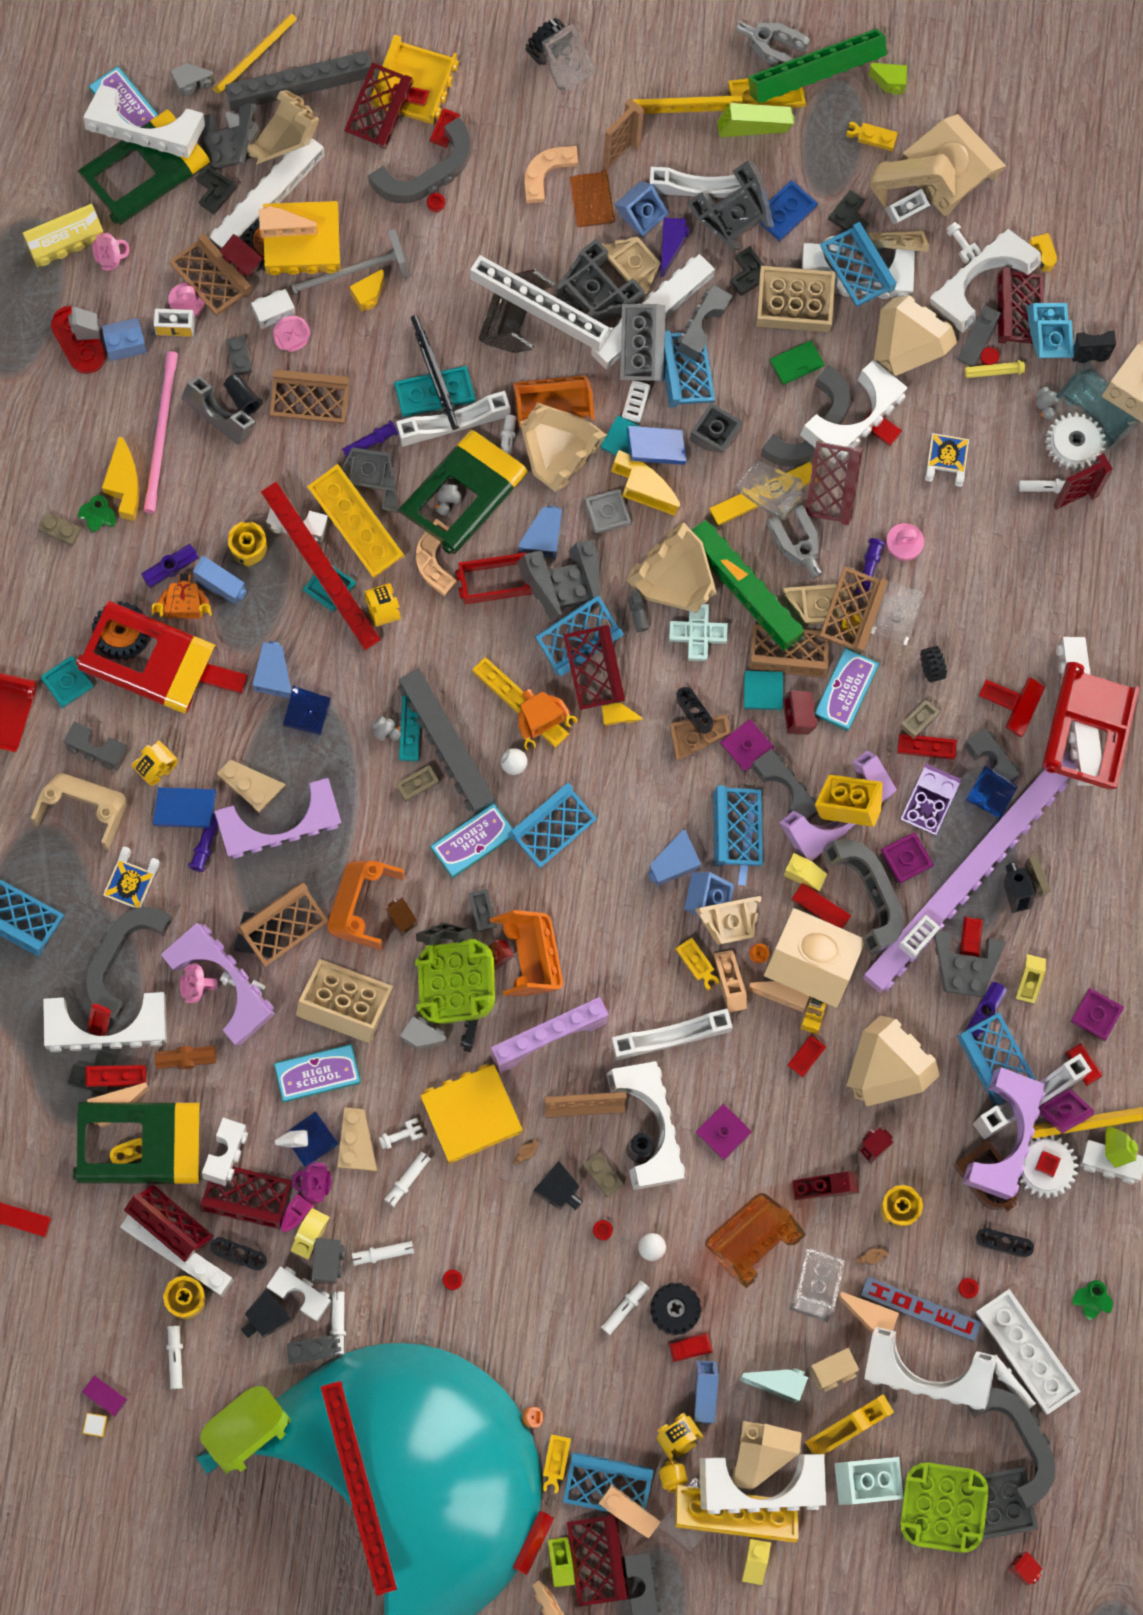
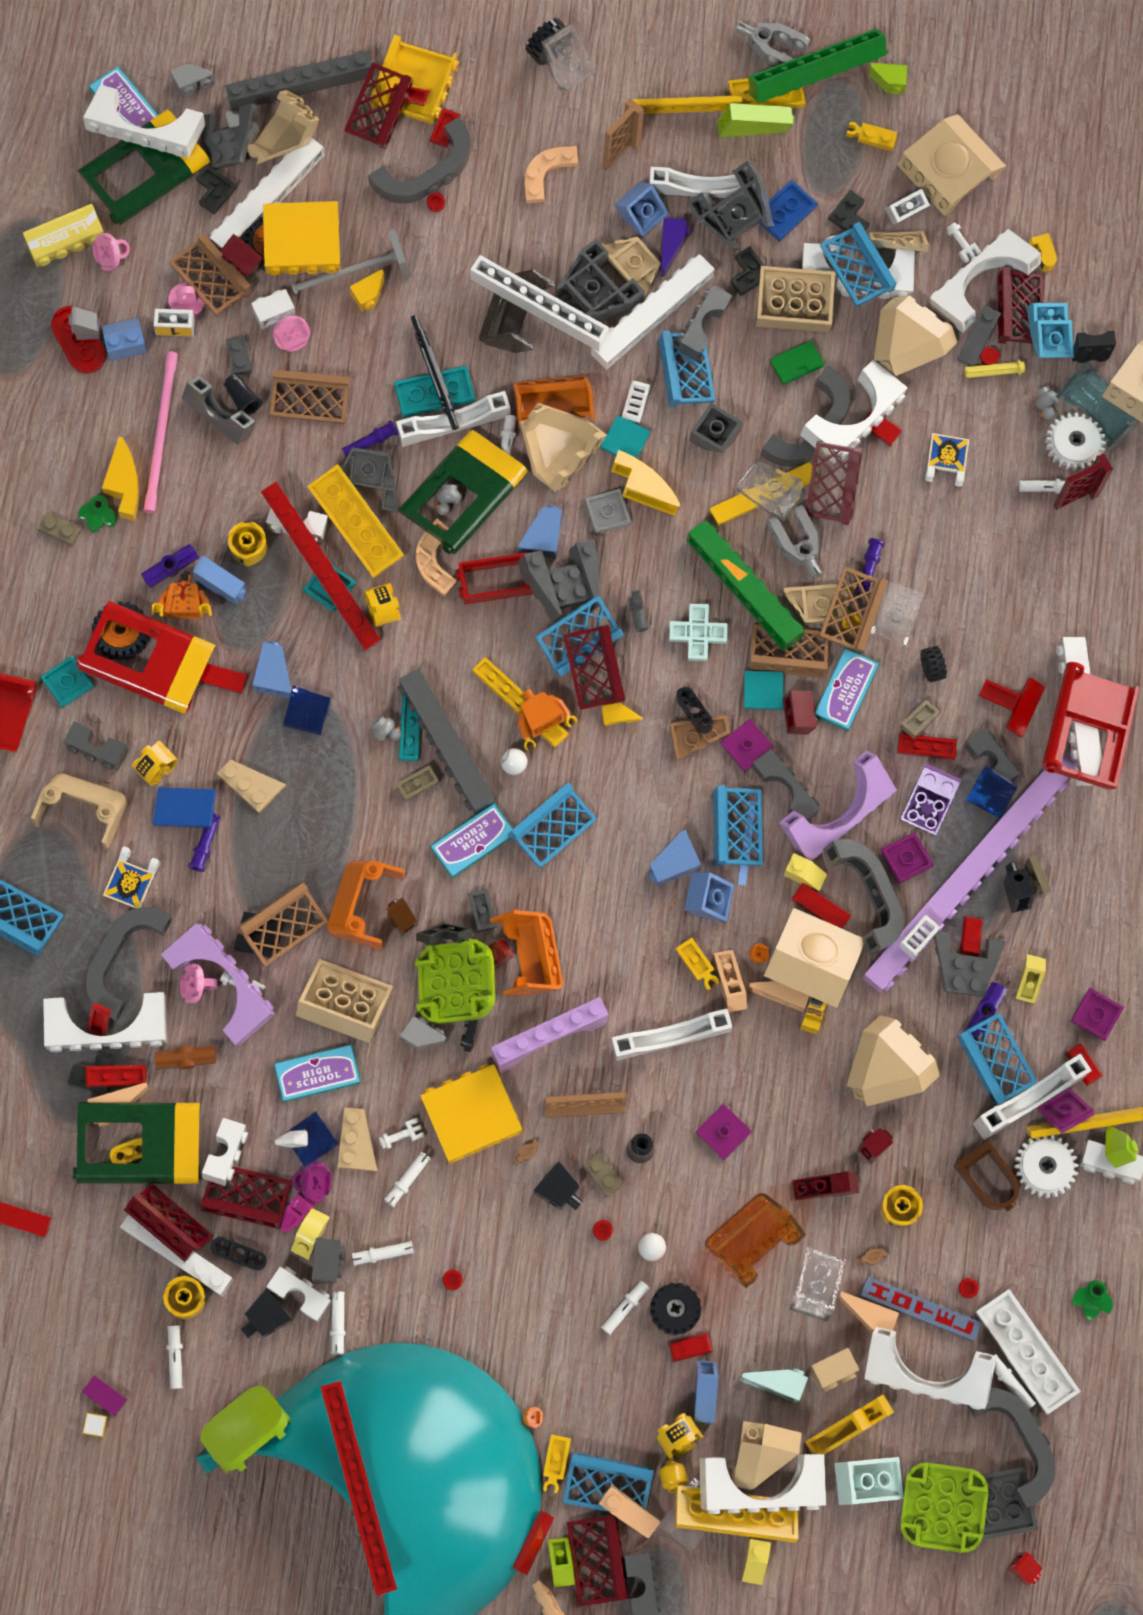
(241, 838): lavender arch -> none
(254, 53): yellow tile -> none
(278, 222): light nougat slope -> none
(312, 1349): dark grey hinge -> none
(592, 199): clear orange piece -> none
(642, 342): light grey slope -> none
(645, 1083): white arch -> none
(656, 445): tile -> none
(675, 572): tan panel -> none
(731, 919): tan wing -> none
(806, 1056): red tile -> none
(850, 800): yellow slope -> none
(904, 542): bright pink tile -> none
(911, 173): tan windscreen -> none
(991, 1234): black beam -> none
(1024, 1099): lavender arch -> none
(1047, 1163): red tile -> none

